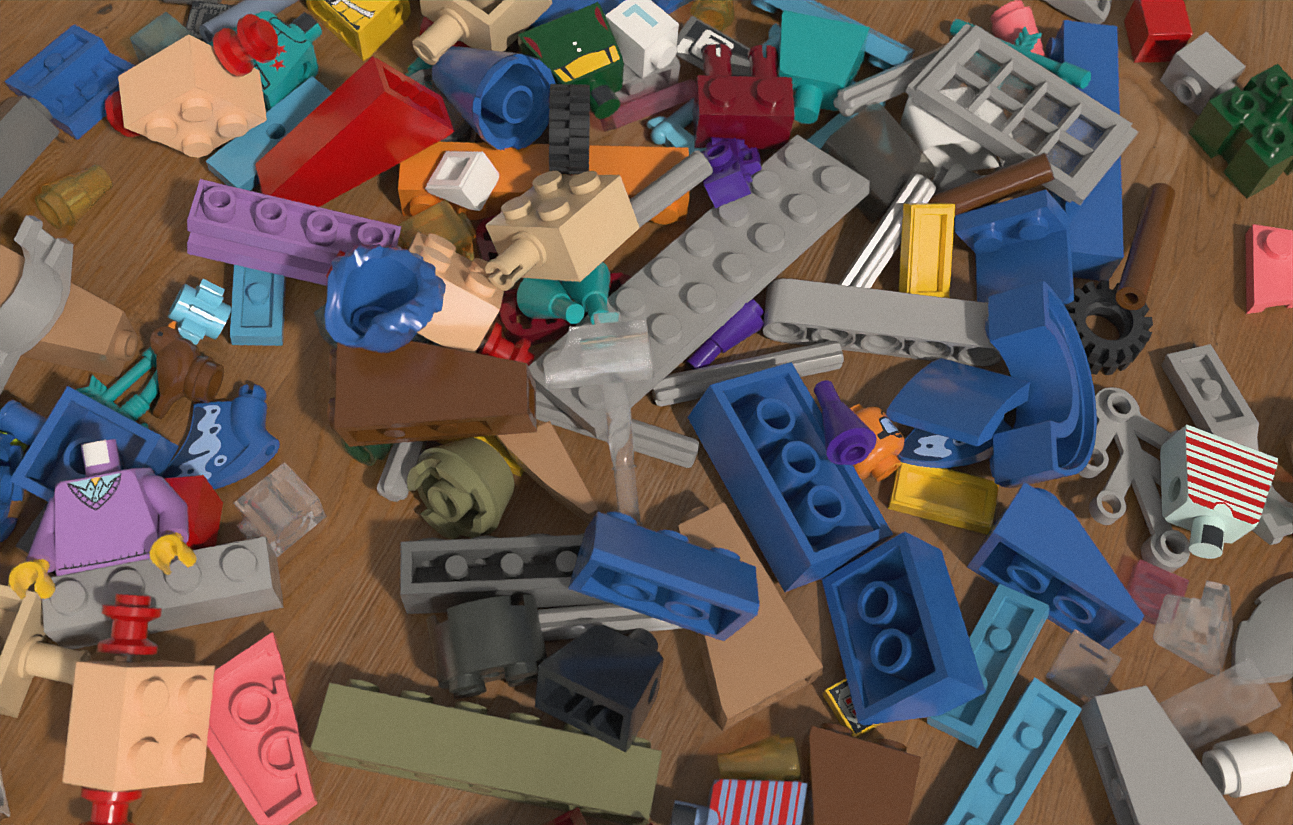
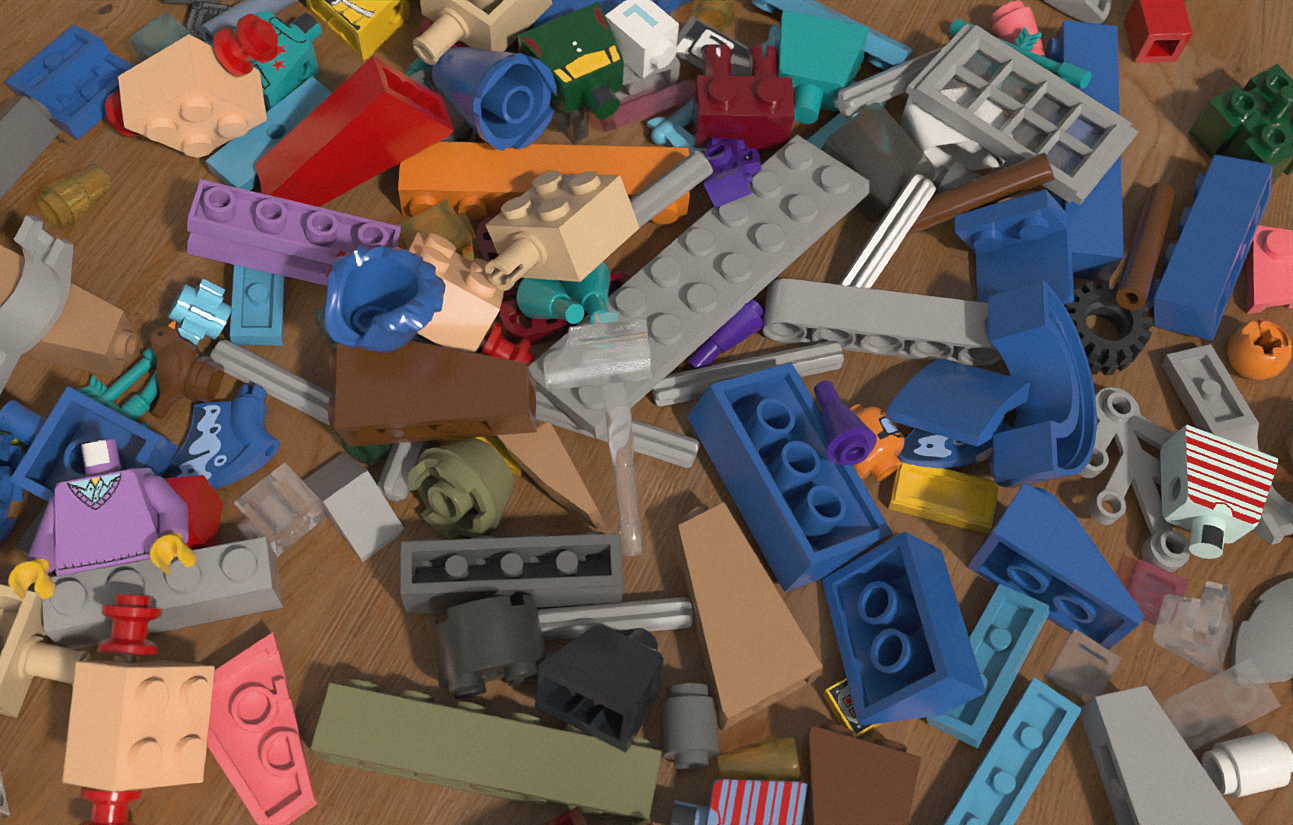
(274, 379): none -> light grey axle
(355, 506): none -> light grey slope
(464, 179): white slope -> none
(569, 128): black tyre -> none
(665, 576): blue slope -> none
(689, 725): none -> dark grey brick
(926, 249): yellow tile -> none
(1202, 72): light grey brick -> none
(1211, 246): none -> blue brick
(1259, 349): none -> orange piece

